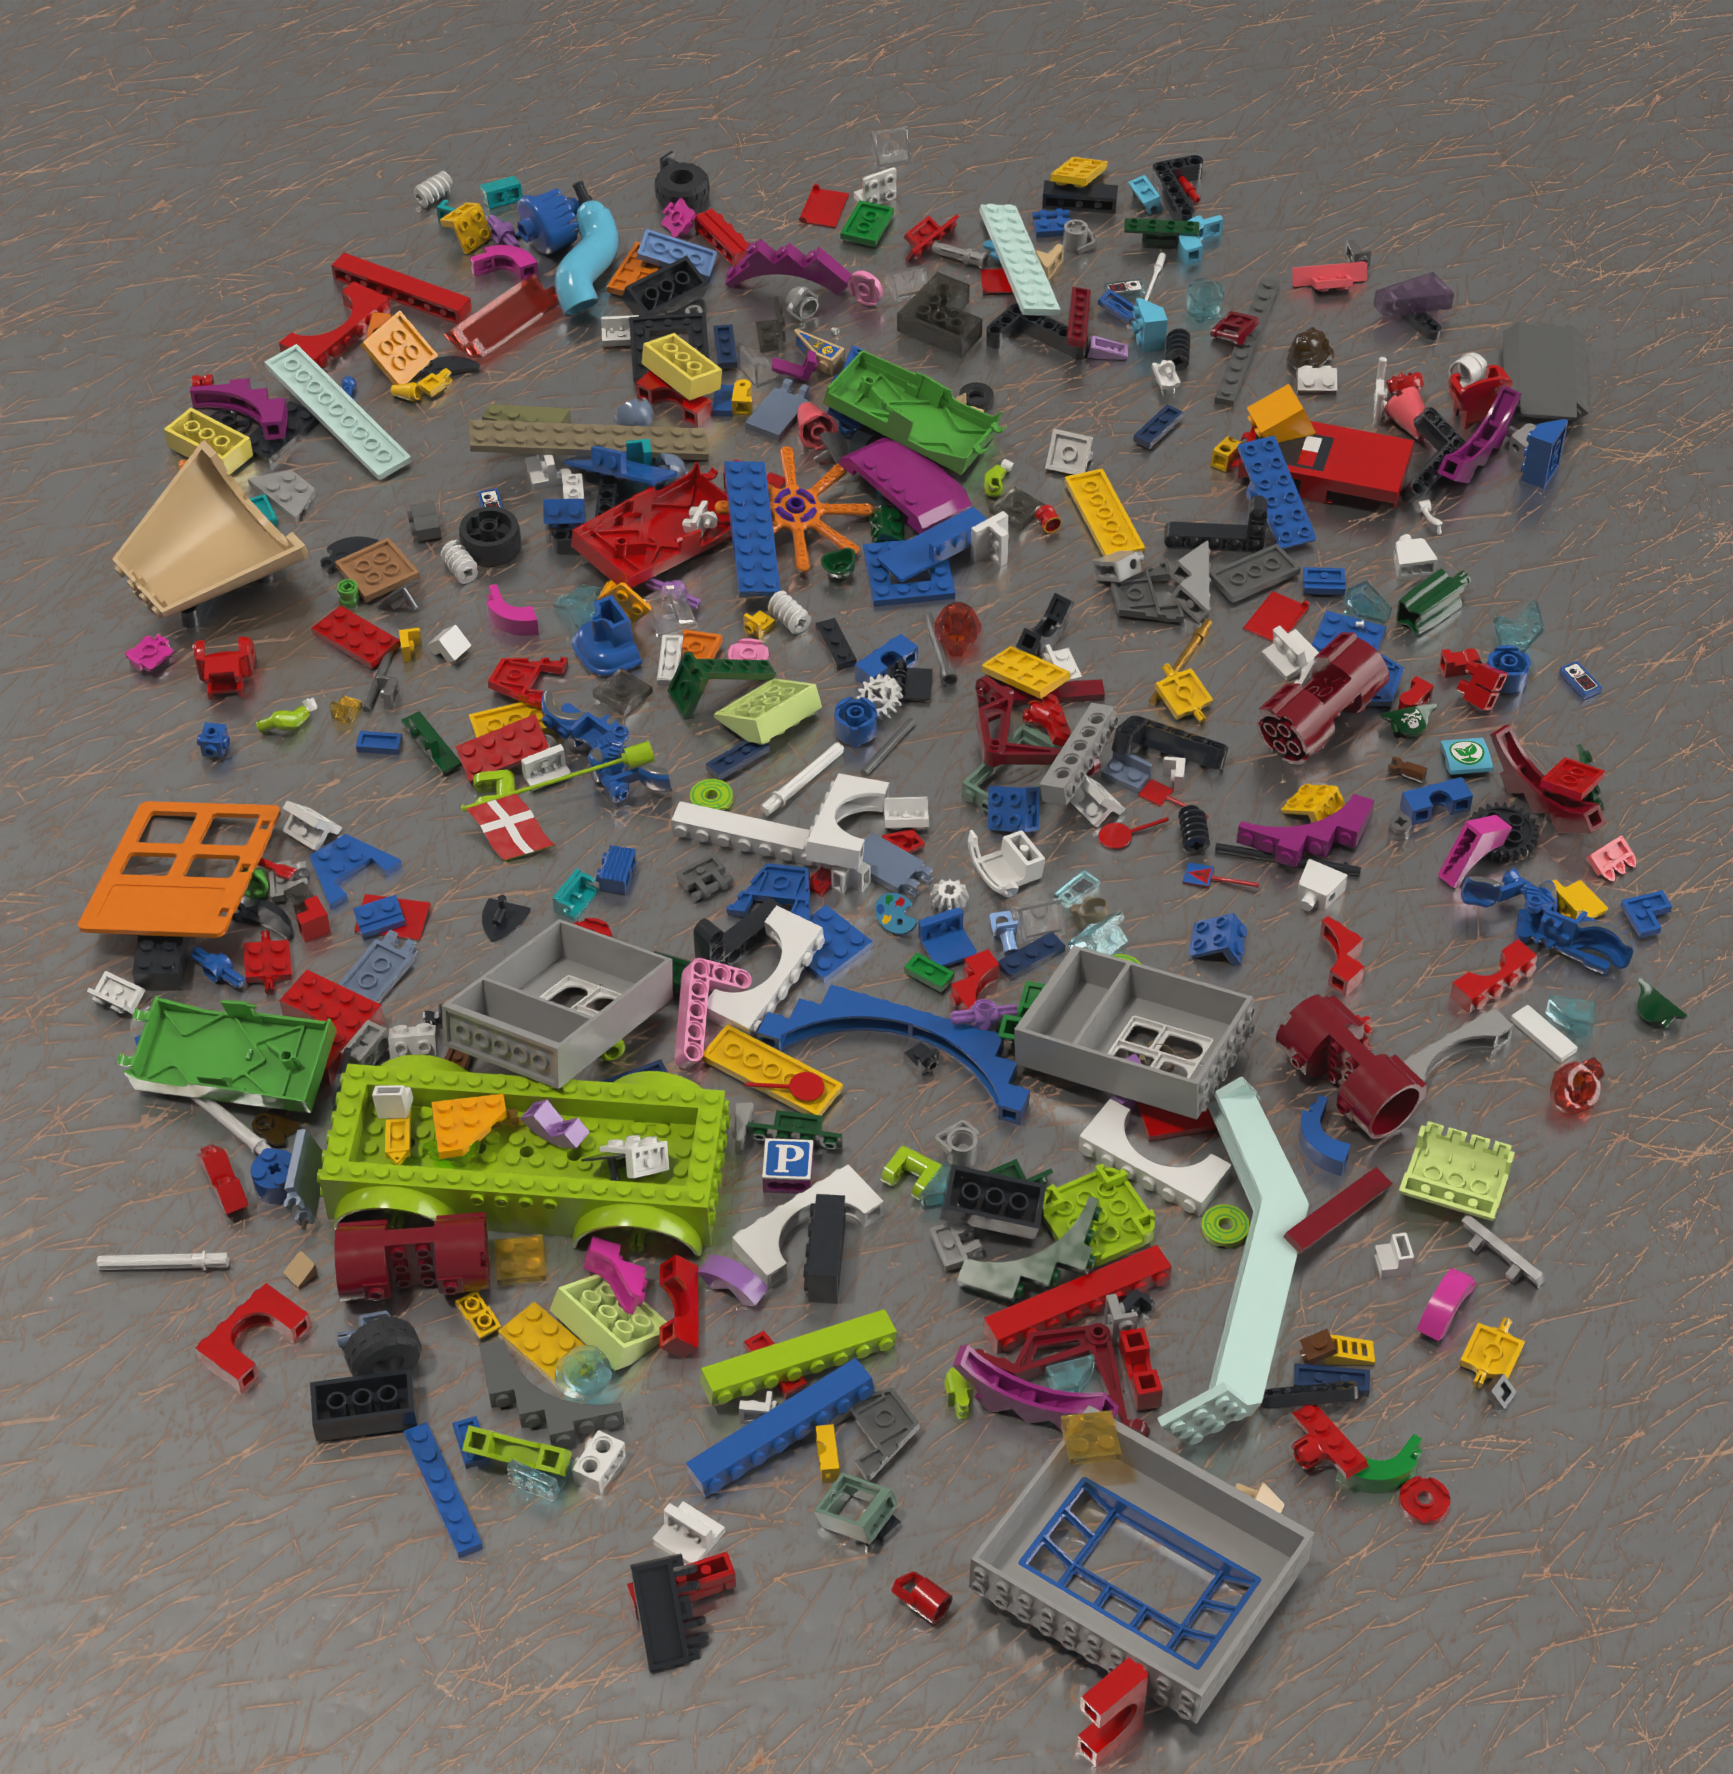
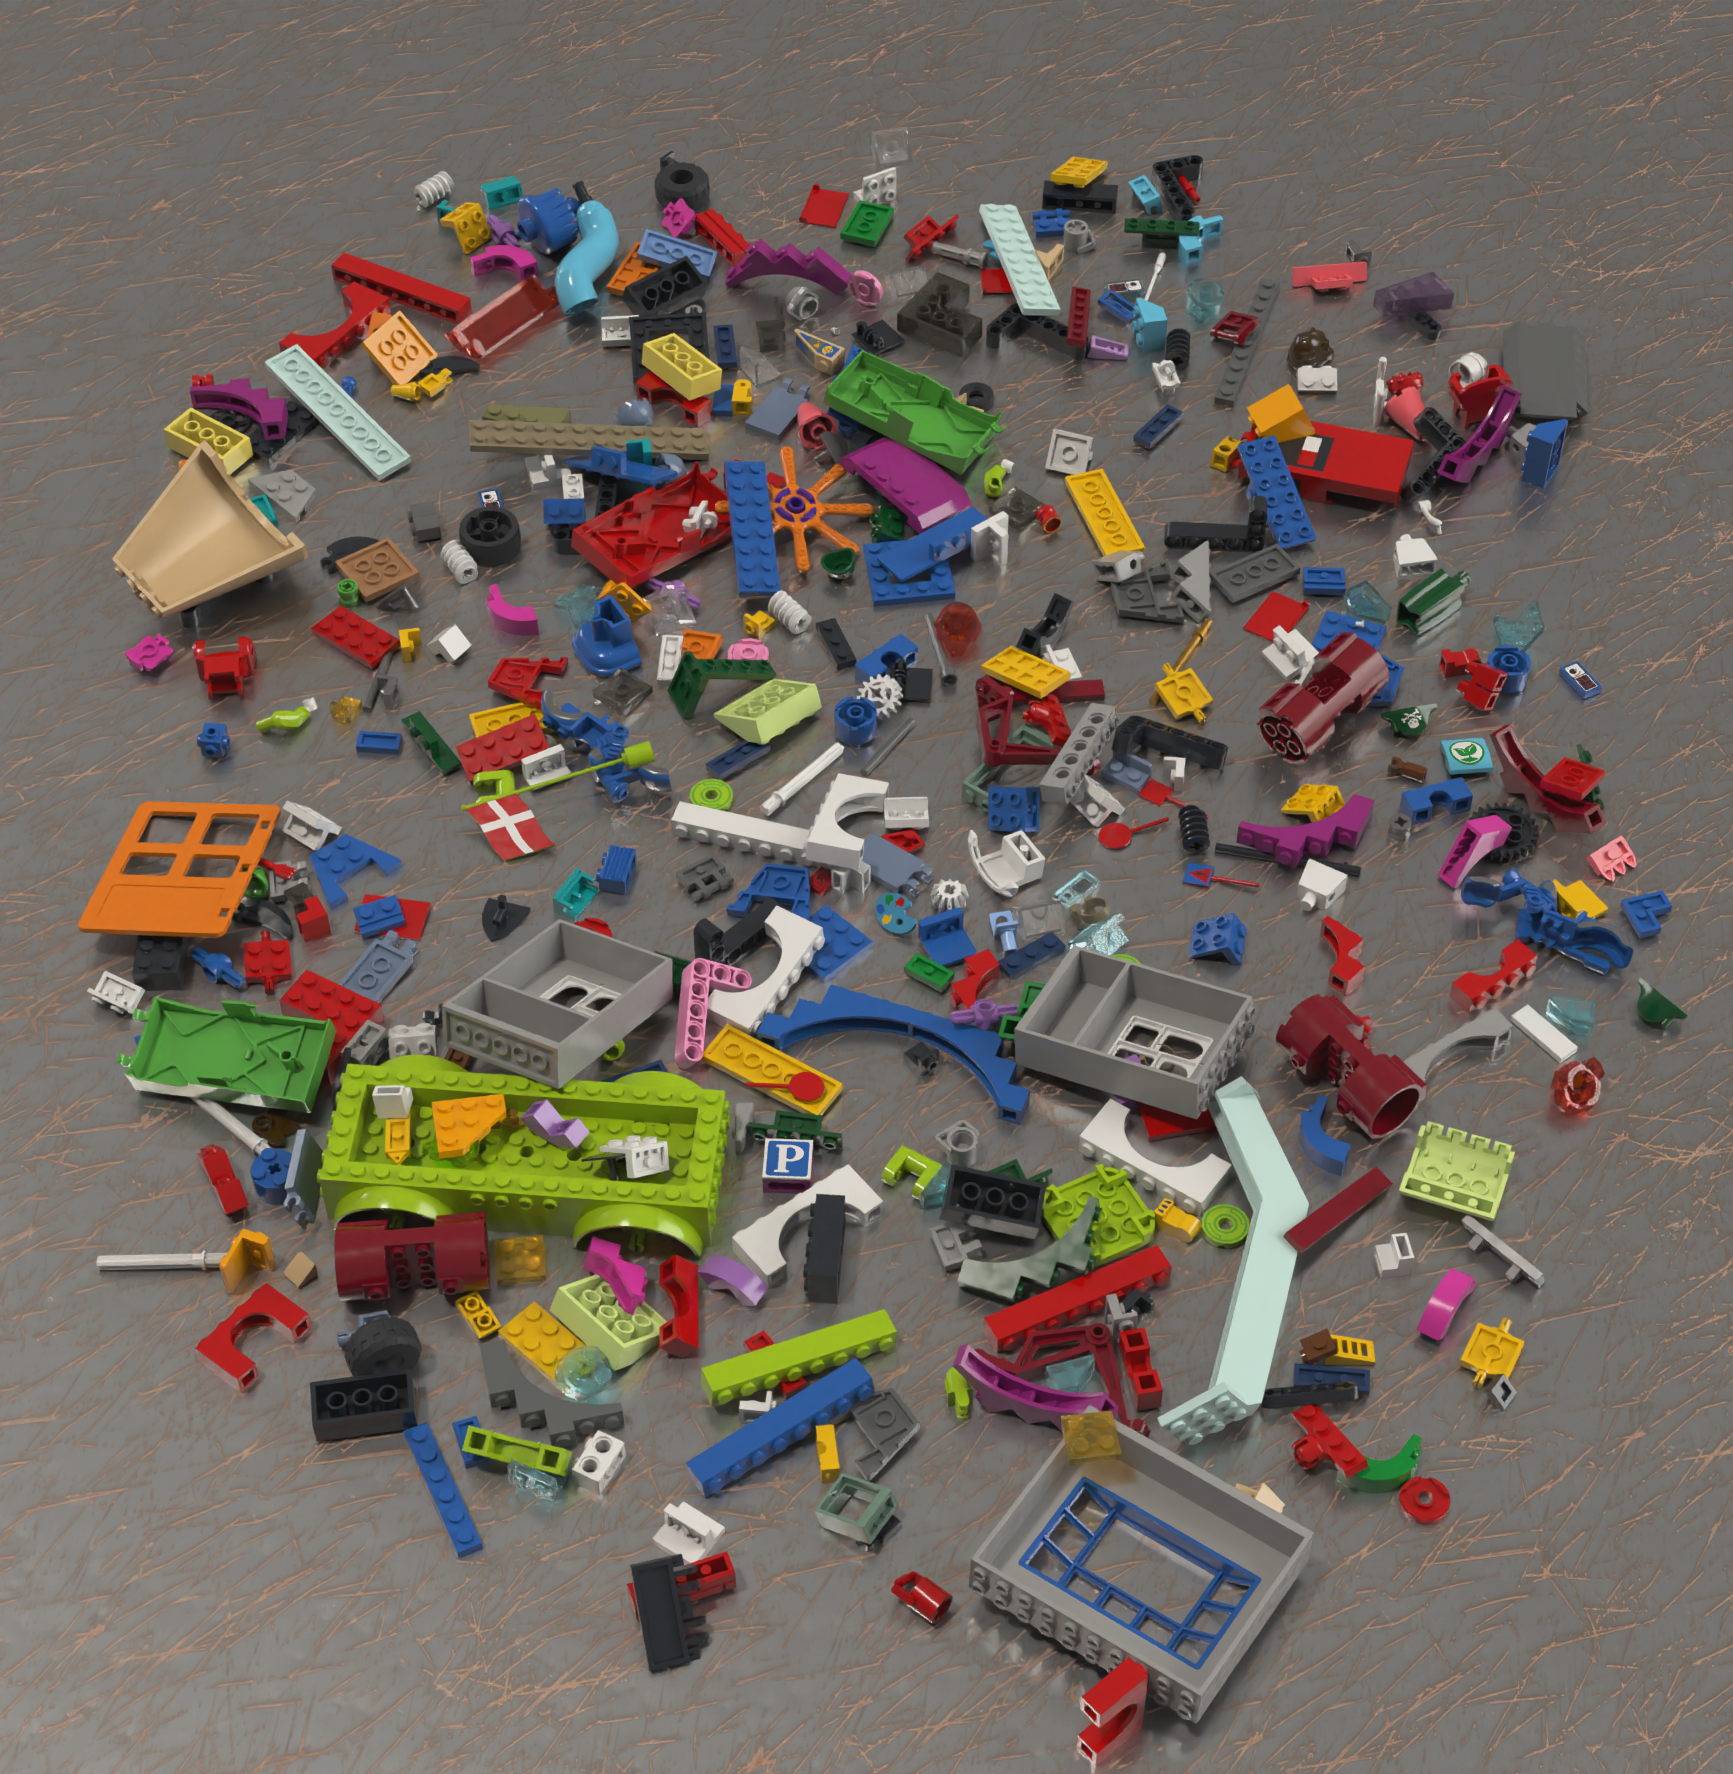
(246, 1250): none -> light orange bracket
(799, 372): magenta bracket -> none
(877, 336): none -> black hinge
(1176, 1222): none -> yellow leg
(1419, 694): red leg -> none

